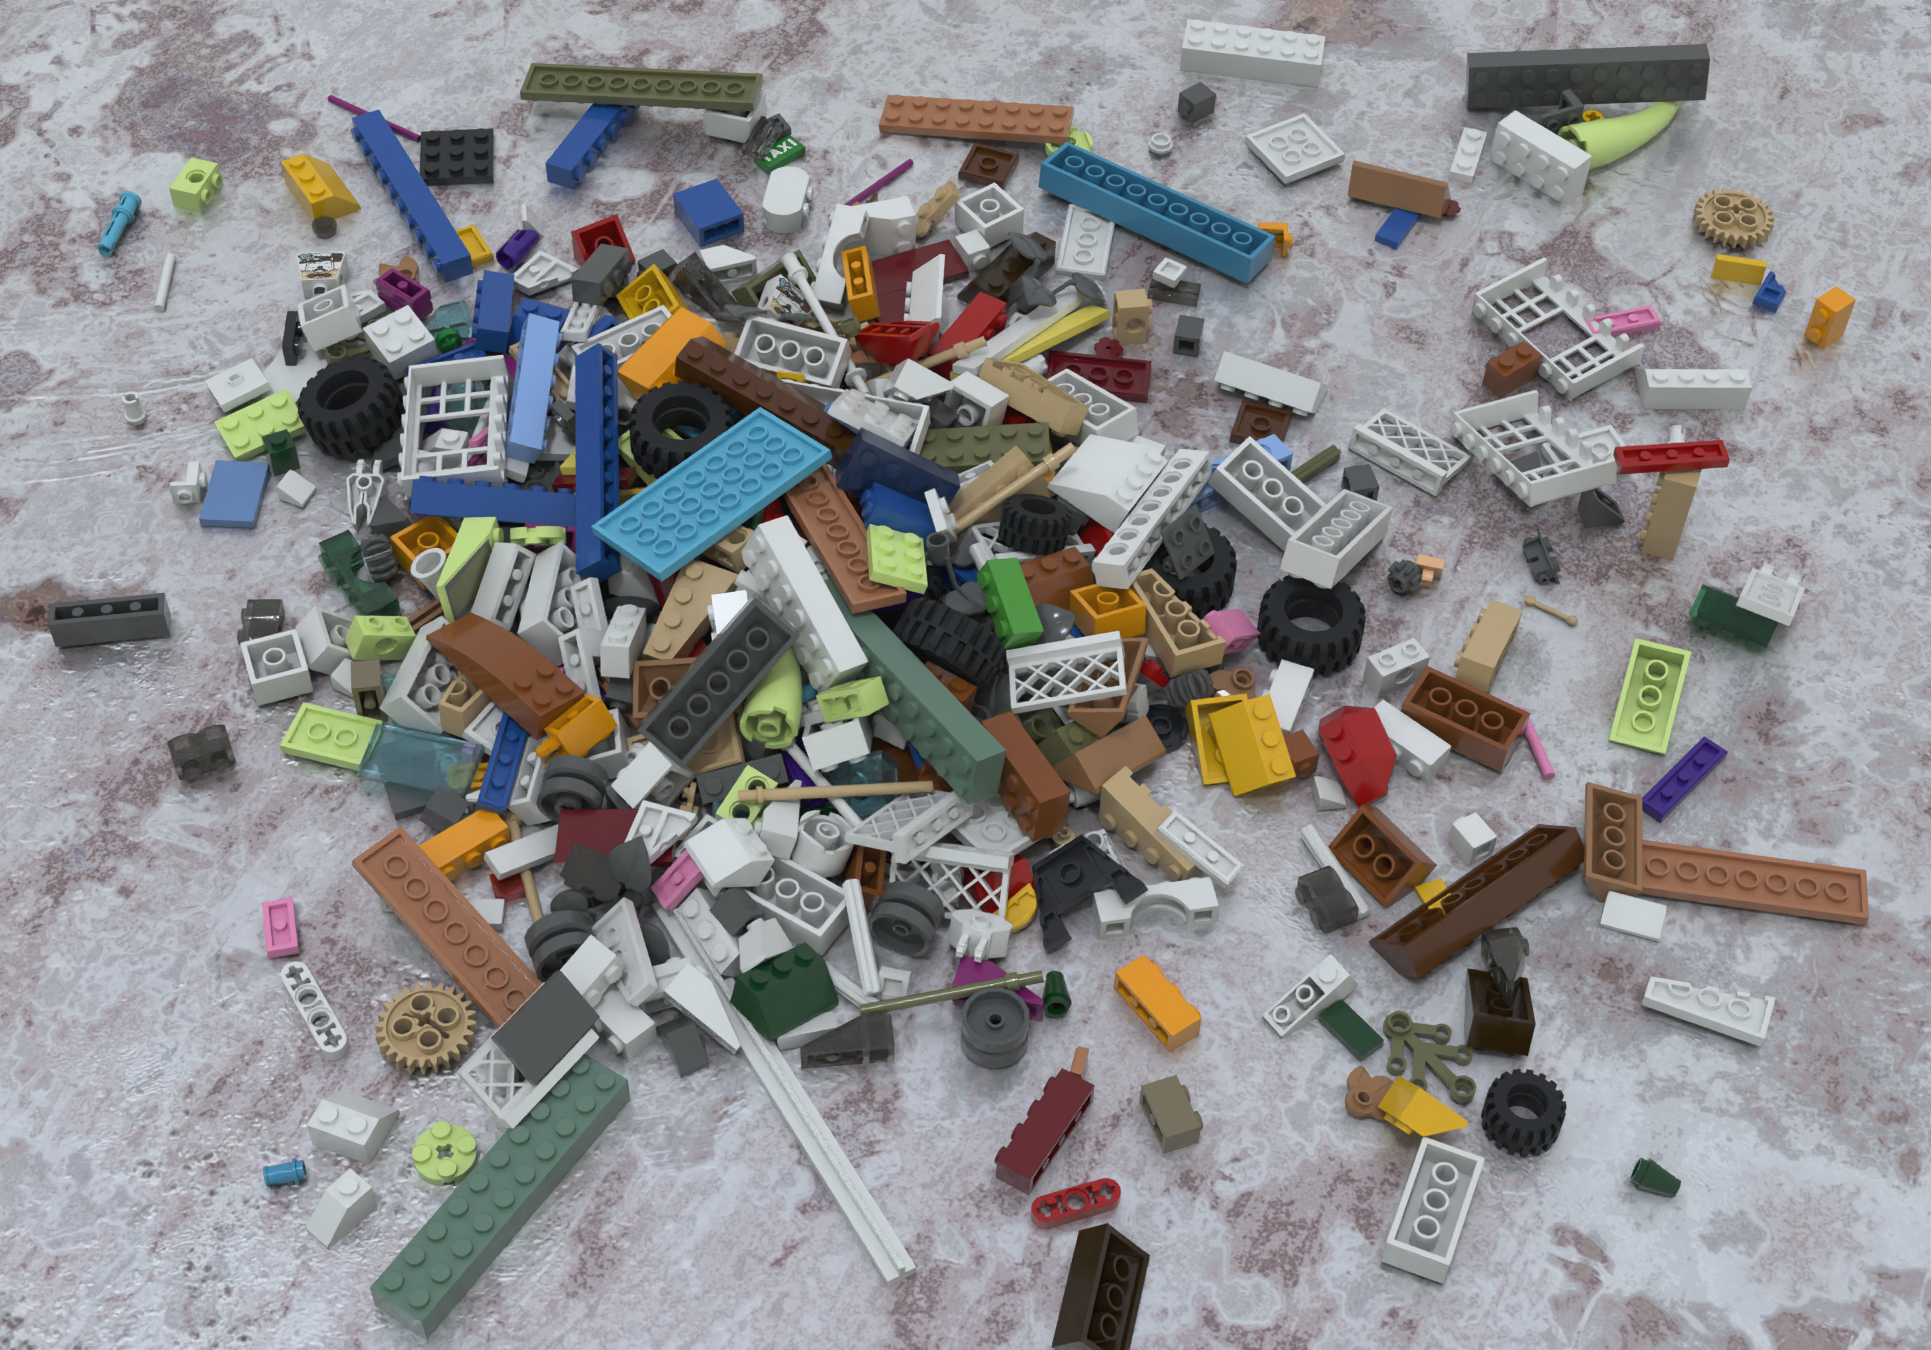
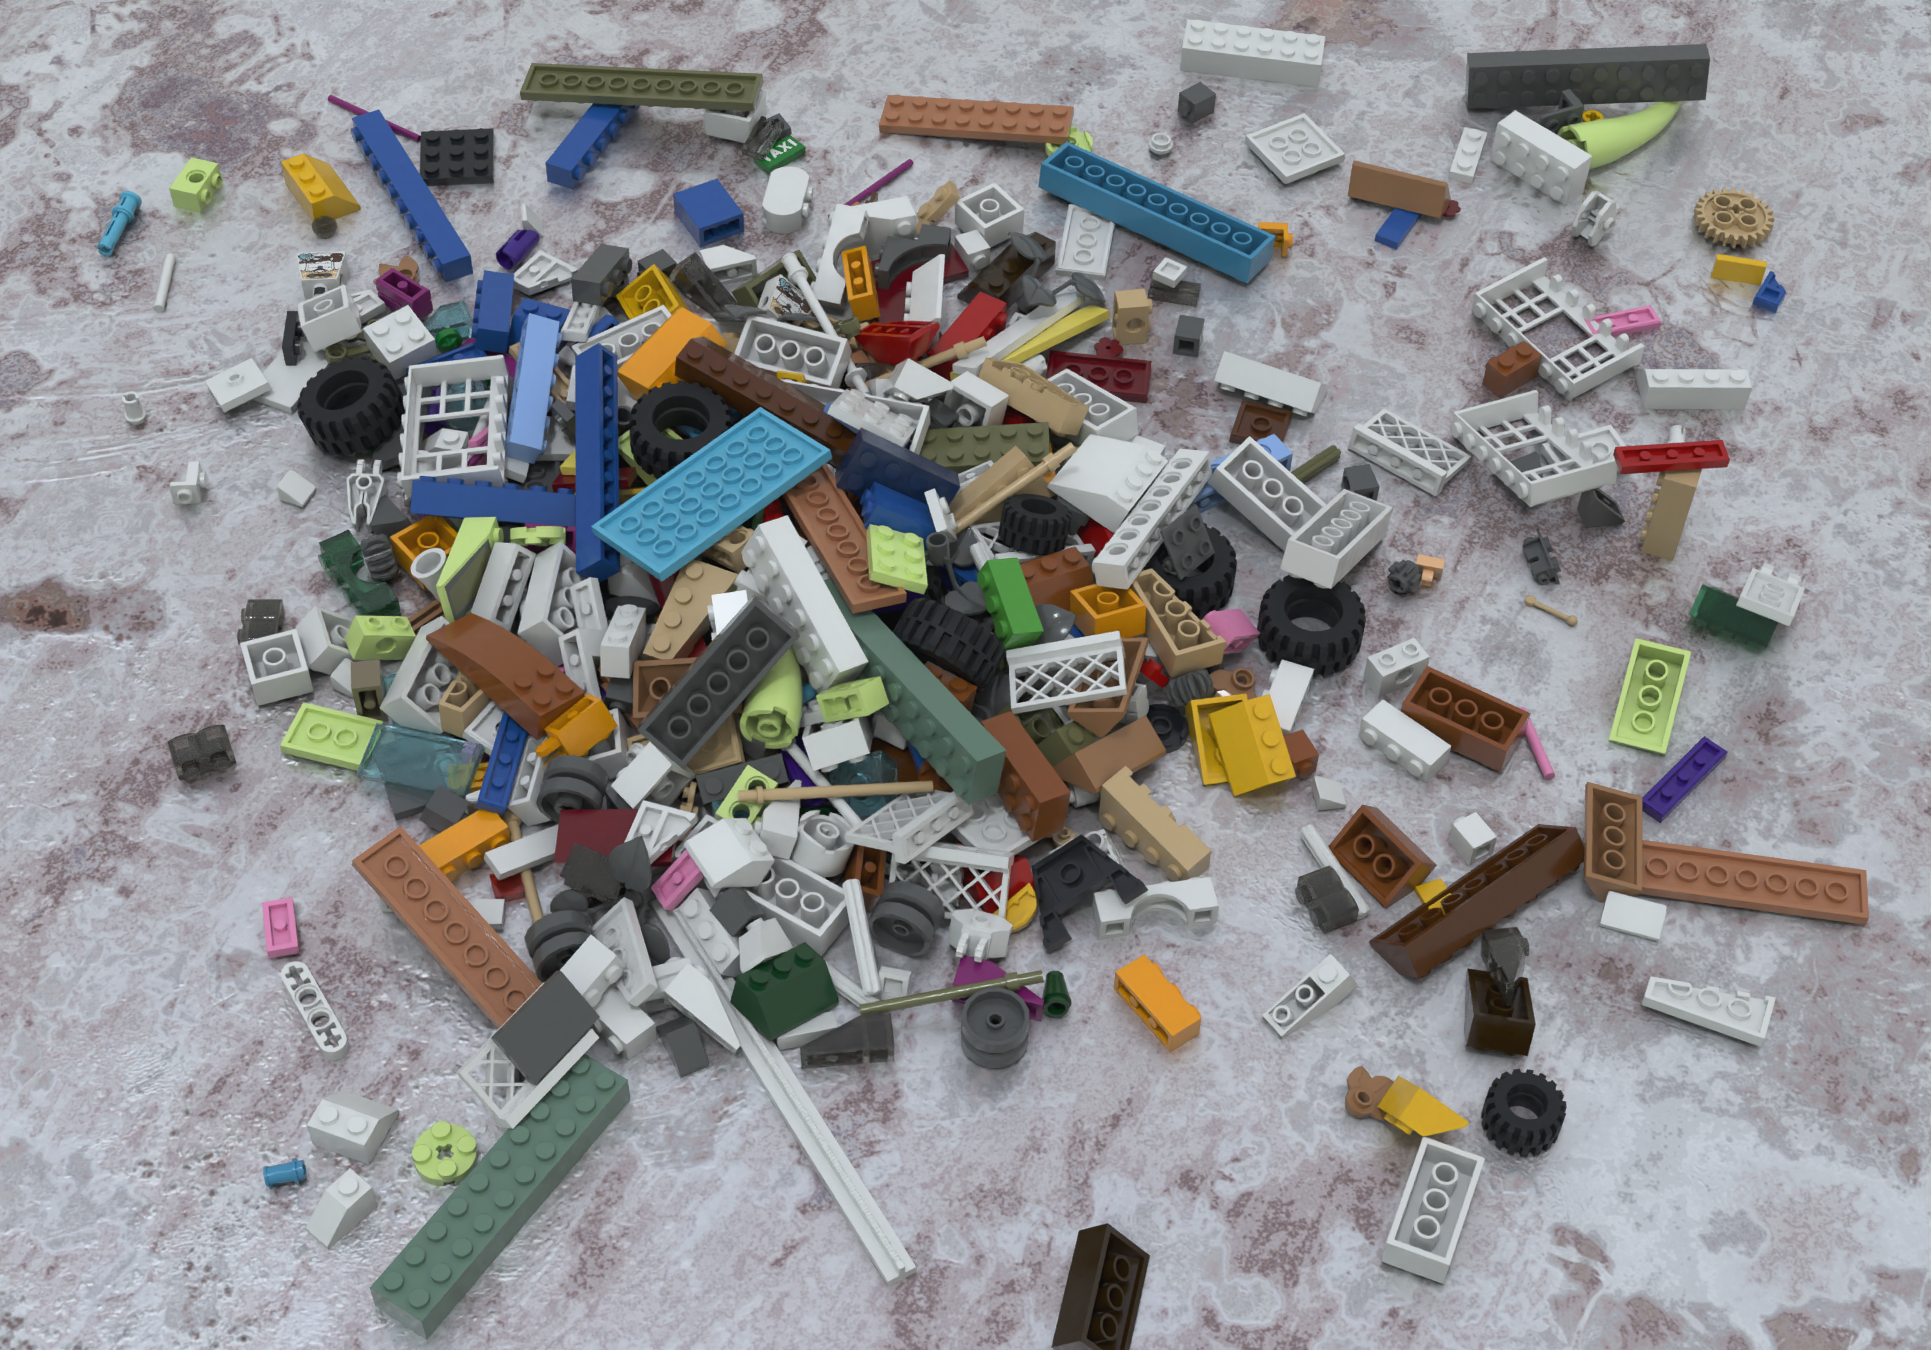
(109, 619): dark grey brick -> none
(234, 494): medium blue tile -> none
(245, 427): yellowish green plate -> none
(280, 452): dark green brick -> none
(426, 1027): tan gear -> none
(475, 245): yellow tile -> none
(606, 231): red slope -> none
(905, 253): none -> dark grey arch
(988, 165): reddish brown tile -> none
(1044, 1131): dark red brick -> none
(1070, 1215): red beam -> none
(1080, 1062): nougat tile -> none
(1170, 1114): dark tan brick -> none
(1199, 849): white tile -> none
(1351, 1030): dark green tile -> none
(1359, 751): red wedge -> none
(1428, 1054): olive plant -> none
(1487, 645): tan wedge -> none
(1595, 218): none -> white hinge
(1653, 1177): dark green cone -> none
(1829, 317): light orange brick -> none

